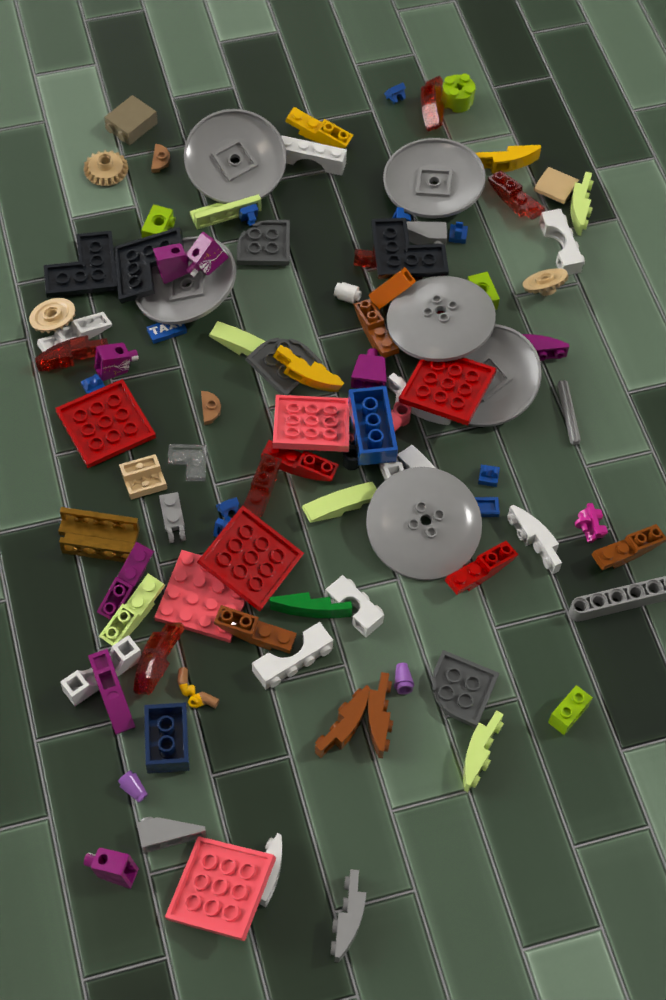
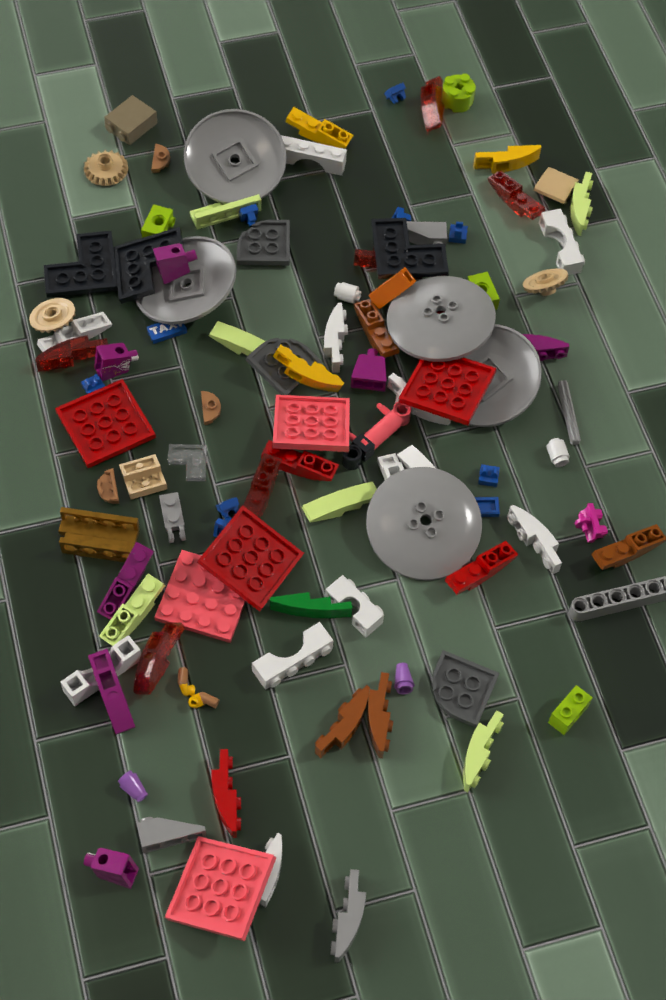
(107, 487): none -> medium nougat plate
(166, 738): dark blue brick -> none
(205, 255): magenta torso -> none
(225, 798): none -> red slope
(254, 631): dark orange slope -> none
(334, 337): none -> white slope
(372, 425): blue brick -> none
(441, 160): light grey dish -> none
(558, 452): none -> white brick

